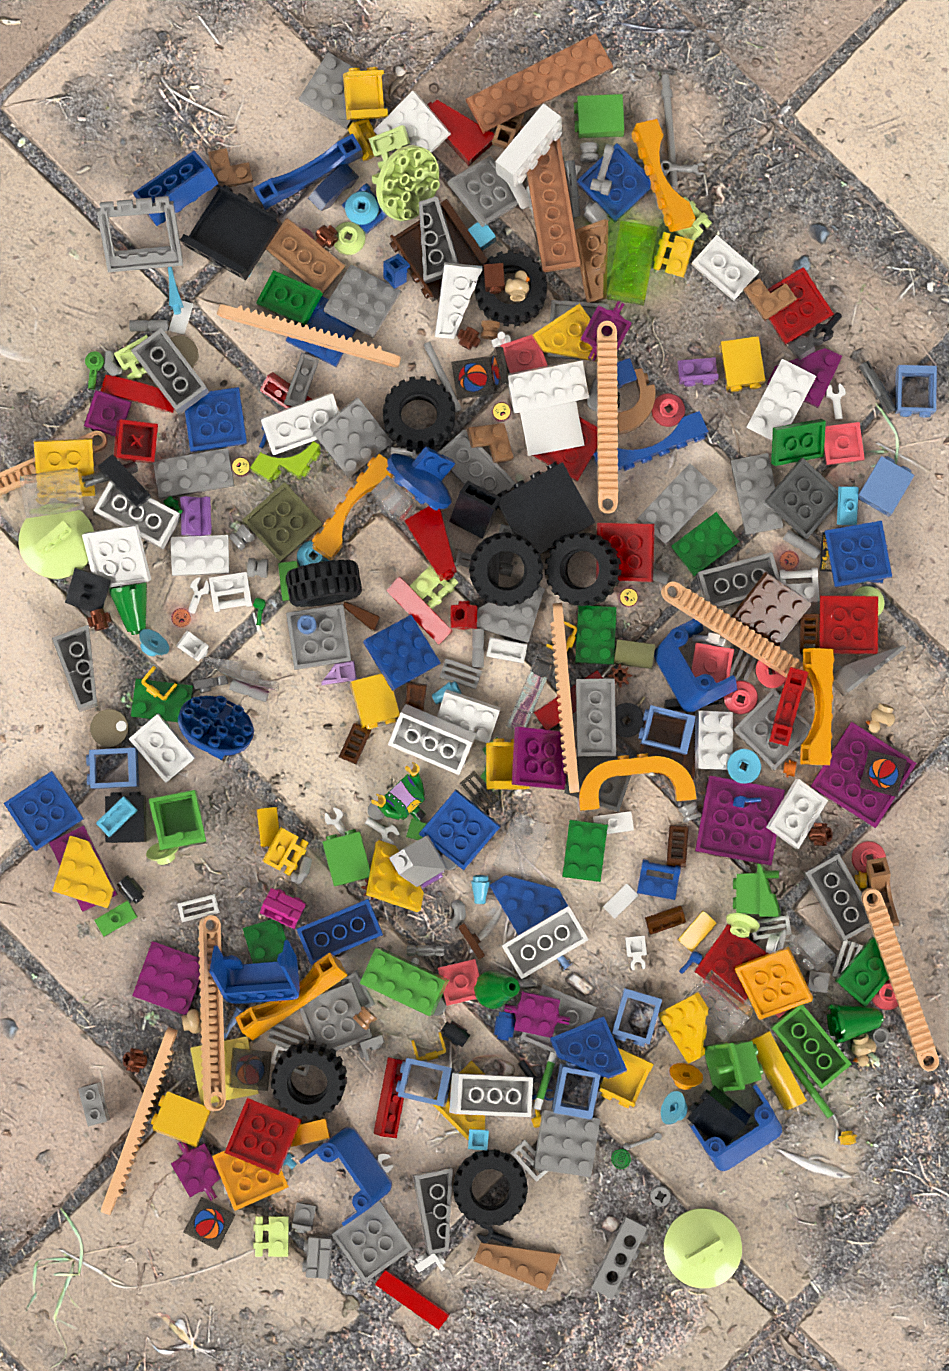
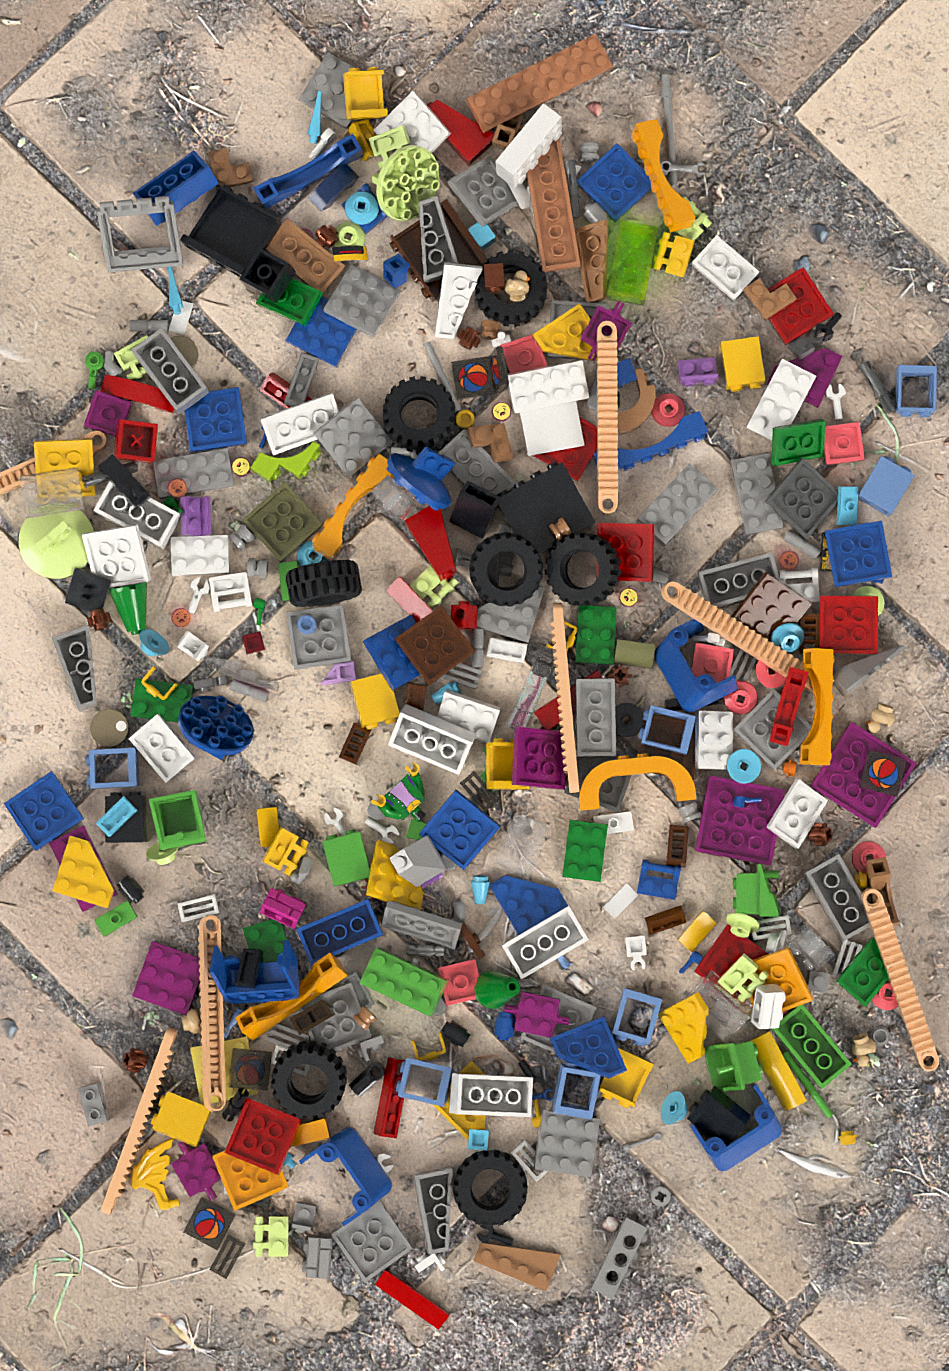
(152, 1171): none -> yellow animal
(177, 488): none -> tile
(219, 1271): none -> clear smoke tile
(235, 1104): none -> black pin
(249, 968): none -> black tile
(253, 643): none -> dark red tile
(267, 275): none -> black brick
(307, 335): light nougat gear -> none
(312, 1016): none -> dark brown brick
(315, 125): none -> medium azure piece
(326, 138): none -> white bar
(350, 253): none -> sticker
(366, 1079): none -> black piece
(367, 618): reddish brown slope -> none
(421, 924): none -> light grey plate
(434, 645): none -> reddish brown plate
(465, 419): none -> yellow tile
(545, 1081): bright green bar -> none
(560, 529): none -> medium nougat wheel
(599, 116): bright green brick -> none
(602, 184): light grey brick -> none
(620, 1158): green tile -> none
(685, 1075): light orange piece -> none
(702, 1248): yellowish green bracket -> none
(705, 544): green plate -> none
(738, 973): none -> yellowish green plate
(768, 1006): none -> white brick
(788, 631): none -> medium azure piece
(852, 1021): green cone -> none

